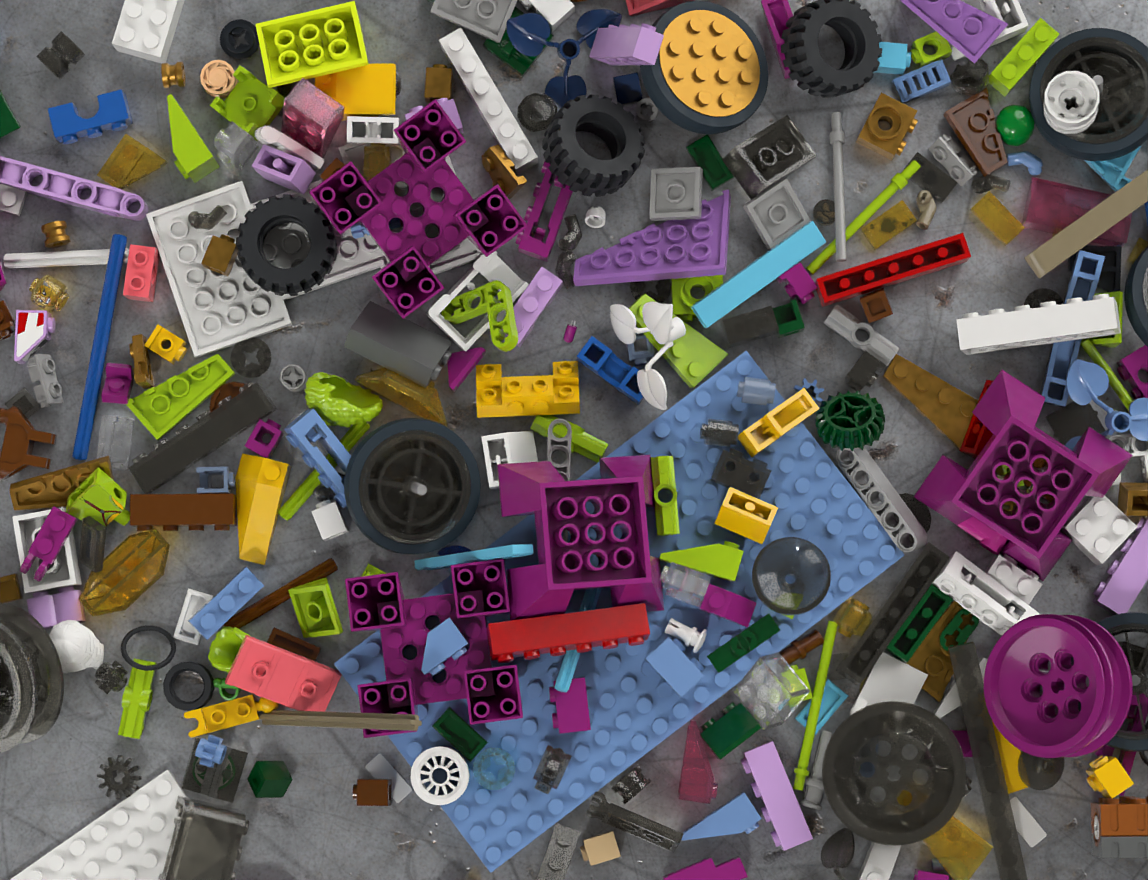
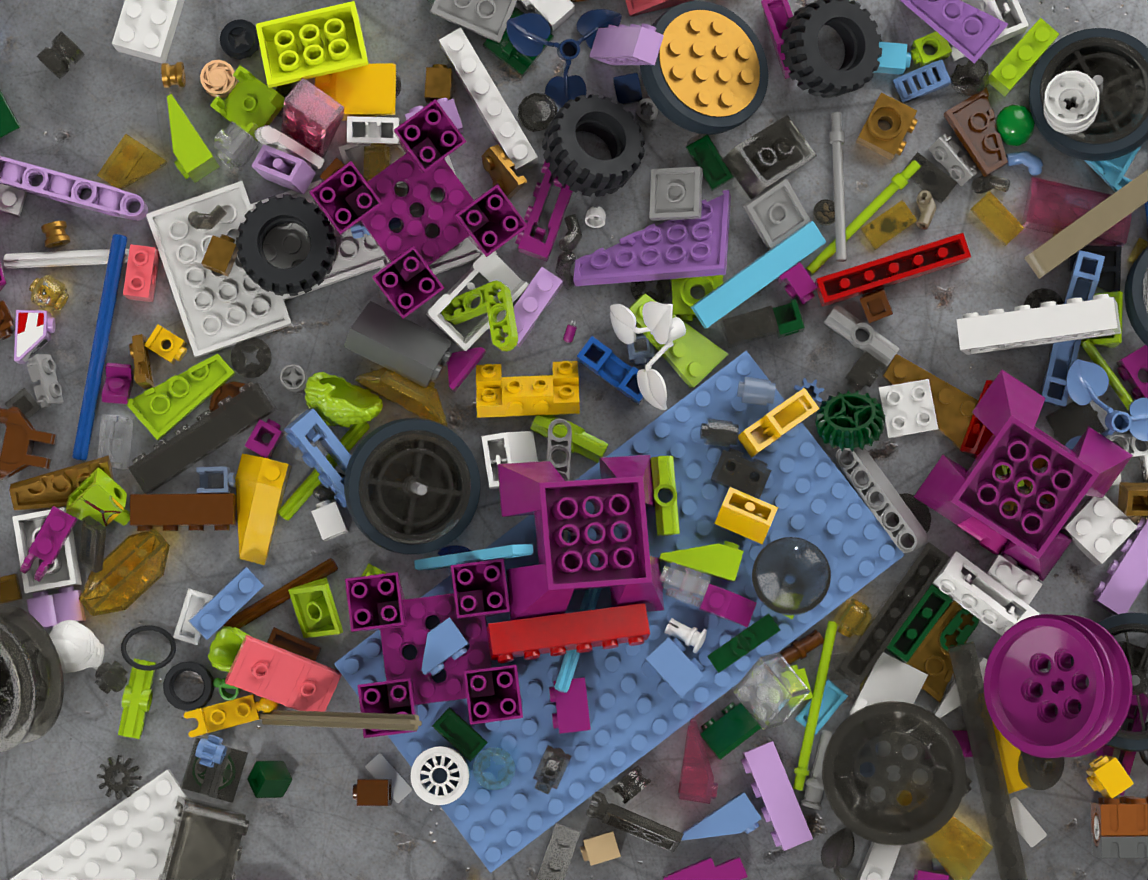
(112, 114): blue arch -> none
(908, 408): none -> white hinge

